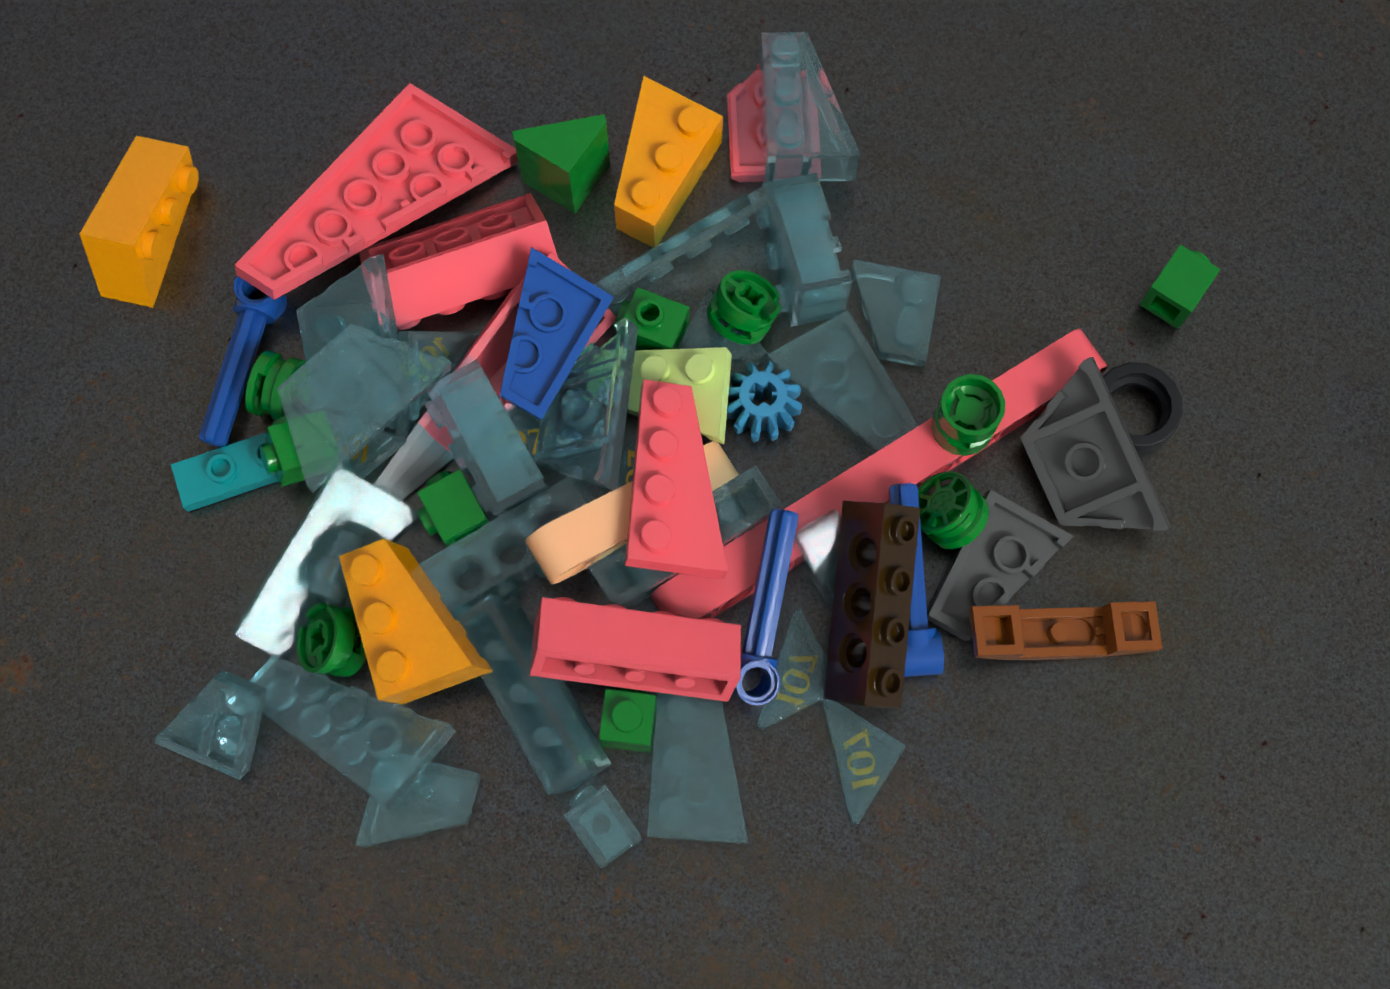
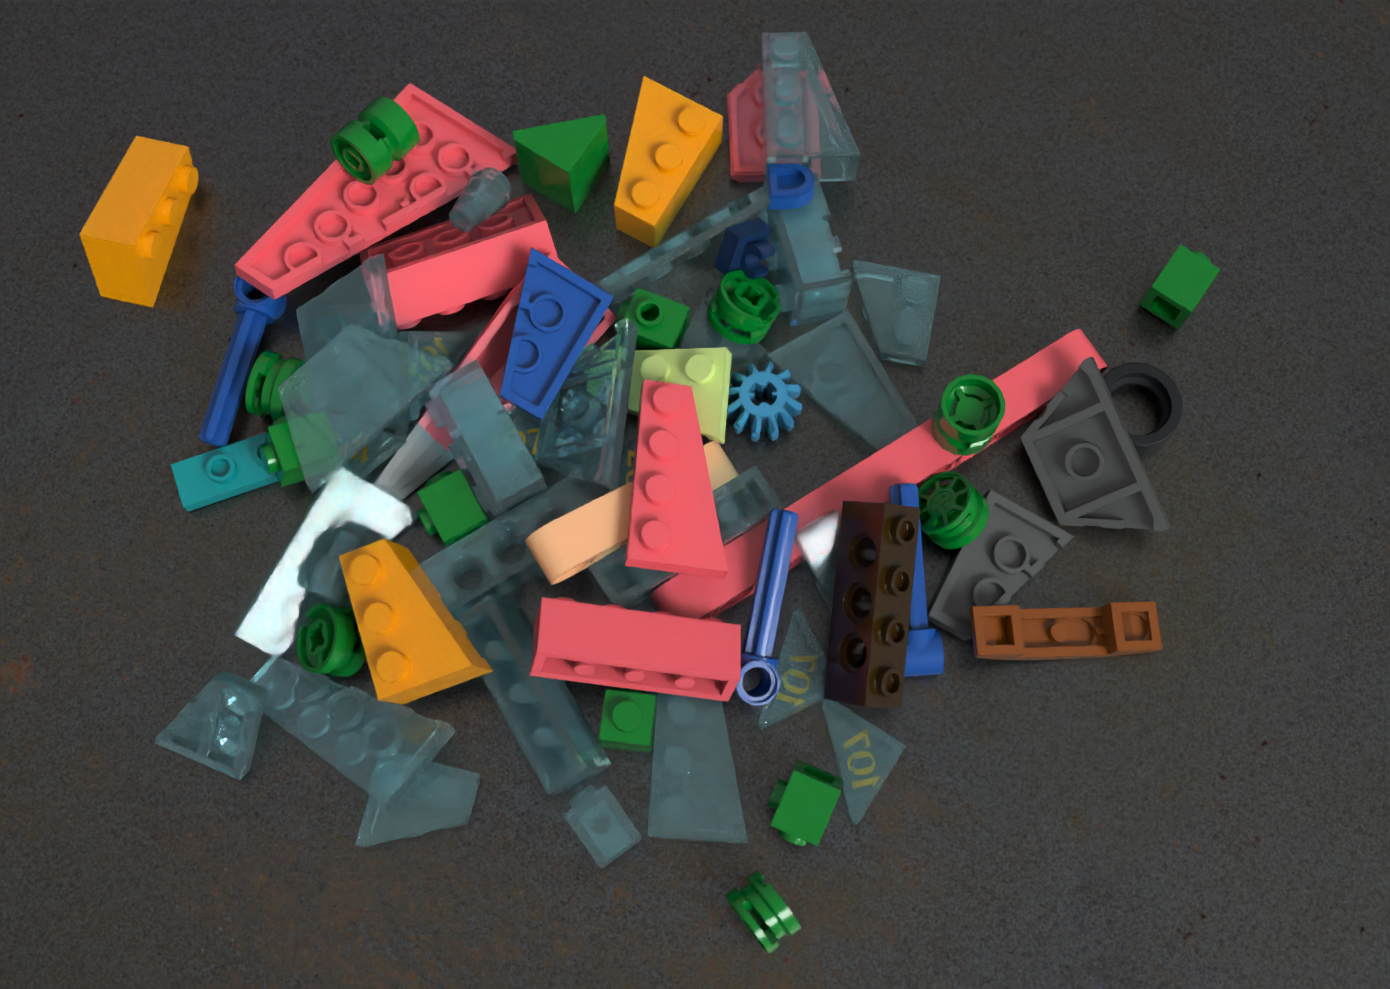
(375, 140): none -> green wheel
(480, 199): none -> clear light blue cone
(744, 248): none -> dark blue tile
(768, 909): none -> green wheel
(789, 186): none -> blue tile
(804, 803): none -> green brick

